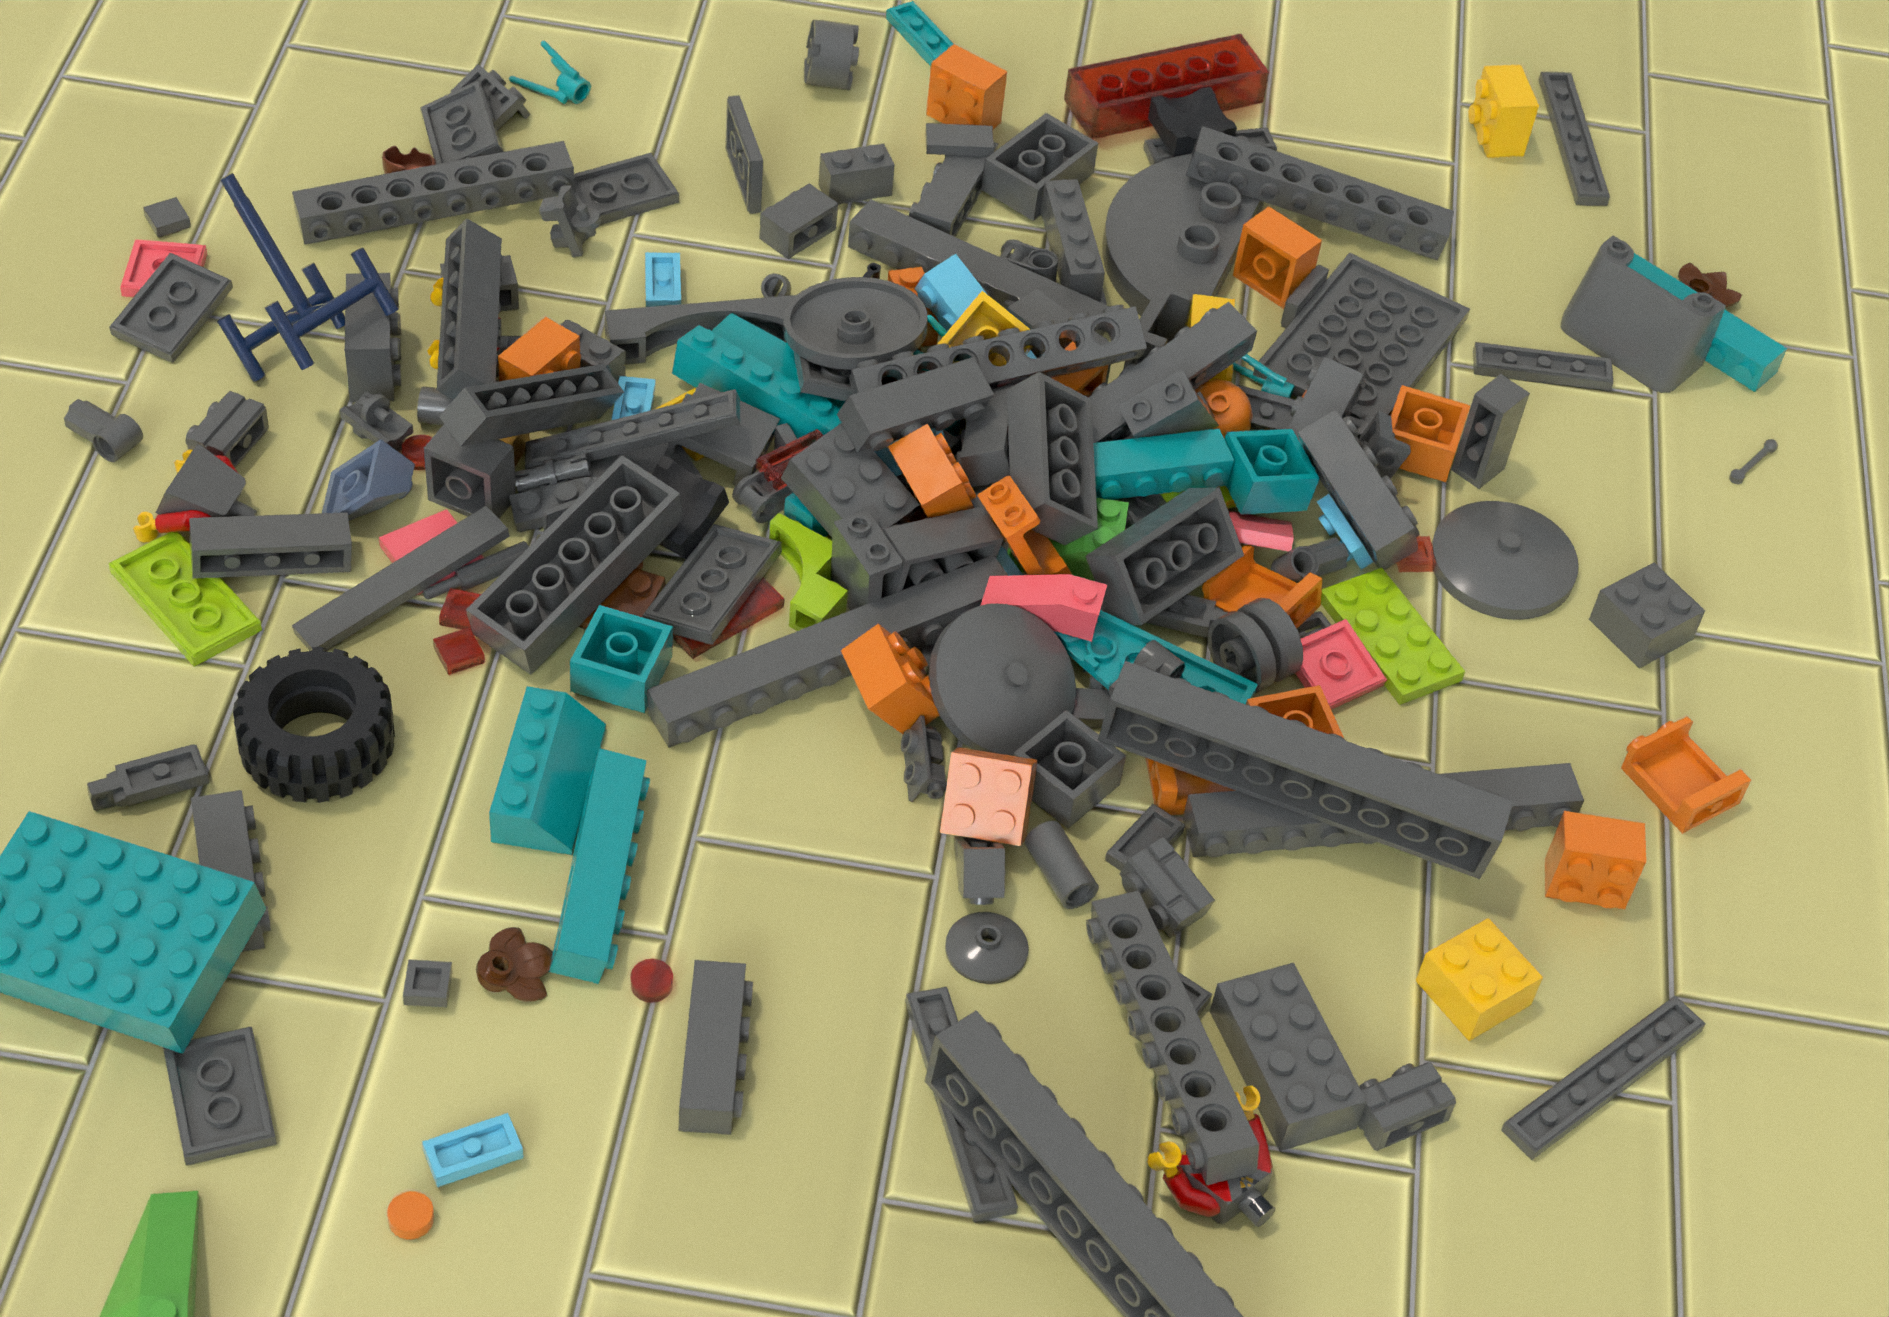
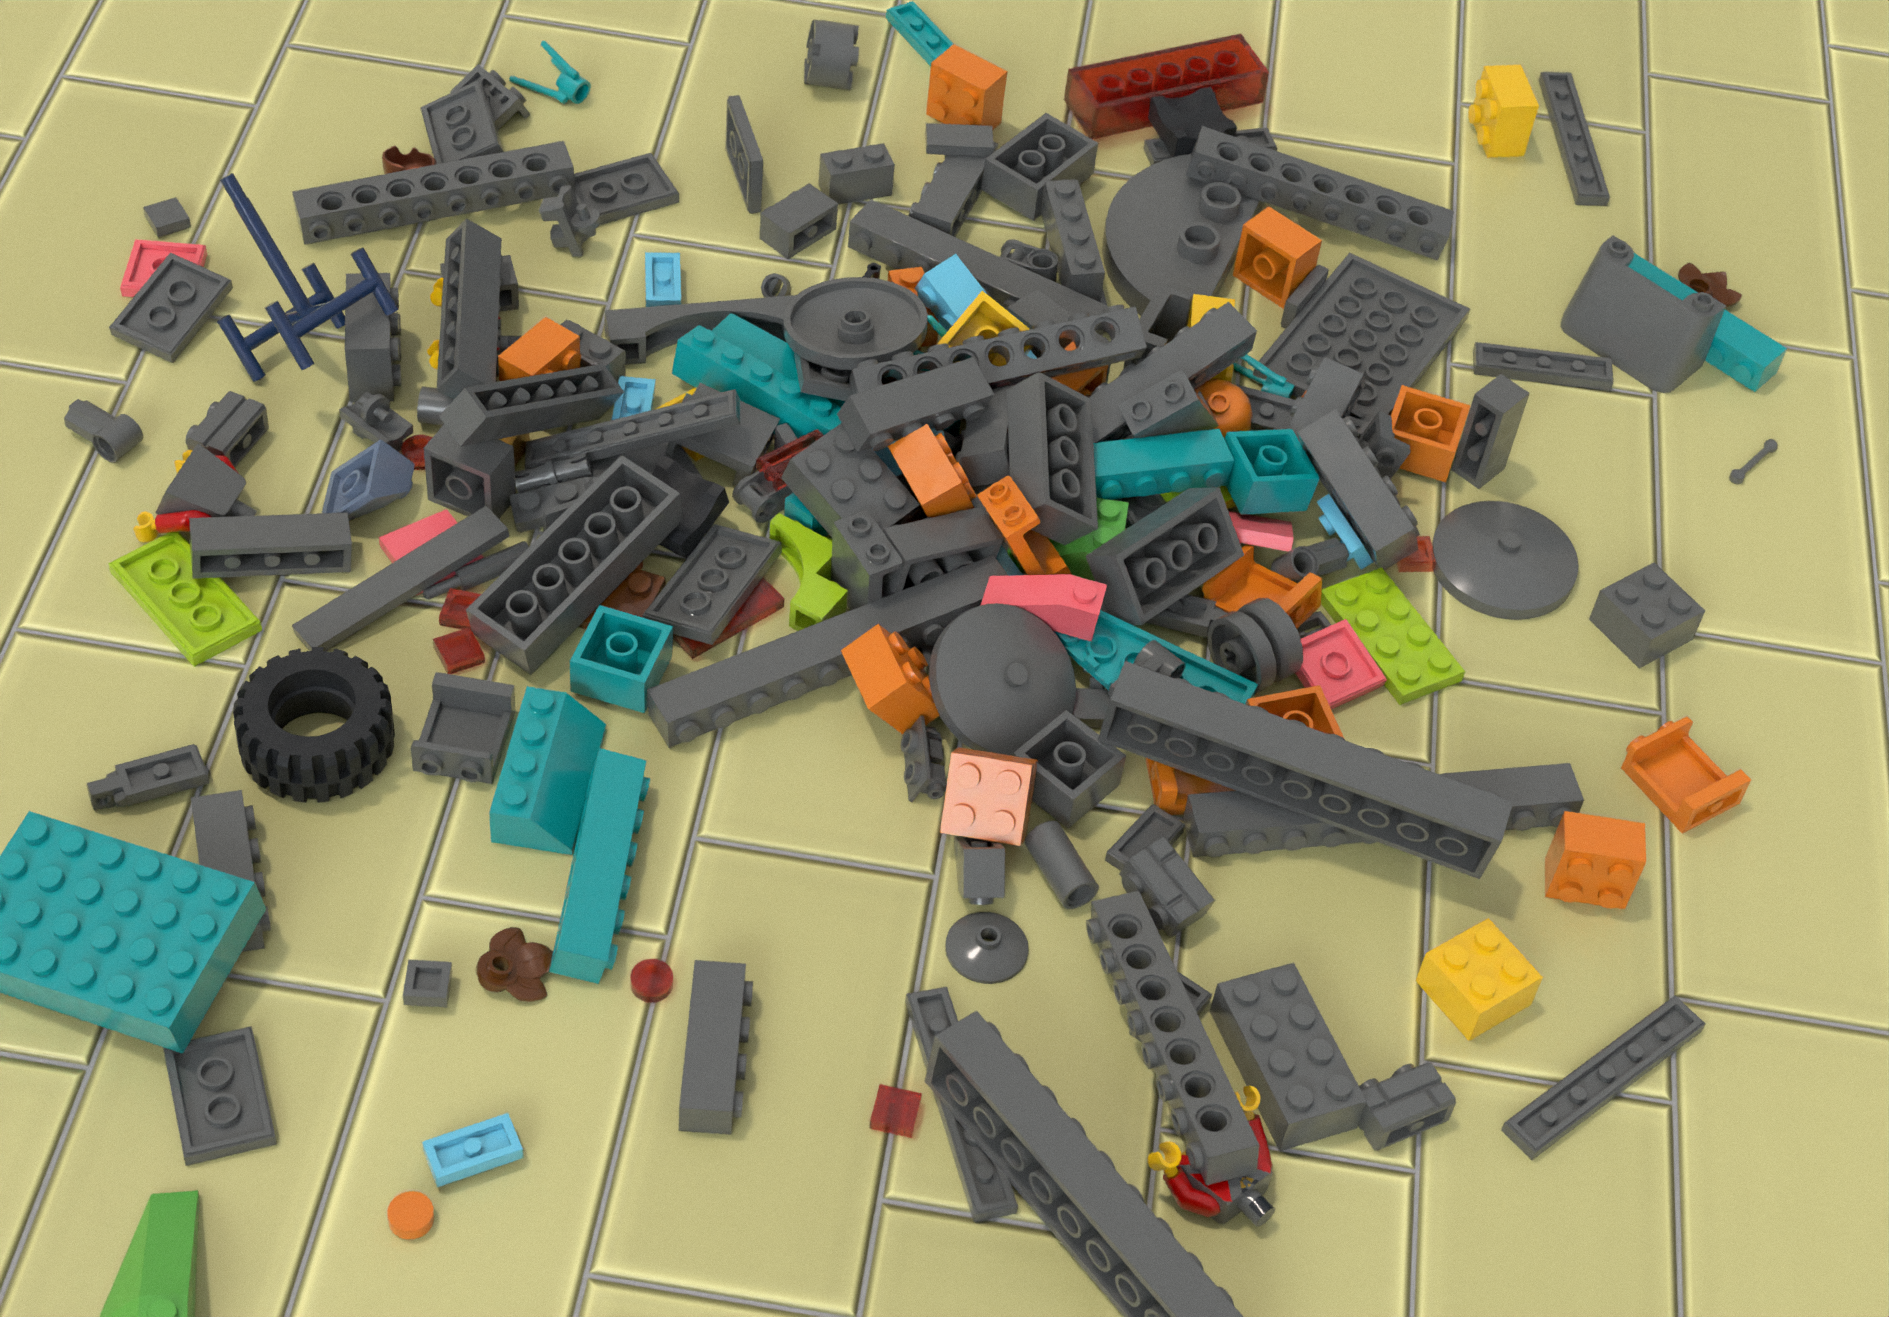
(464, 728): none -> dark grey panel
(895, 1110): none -> clear red tile

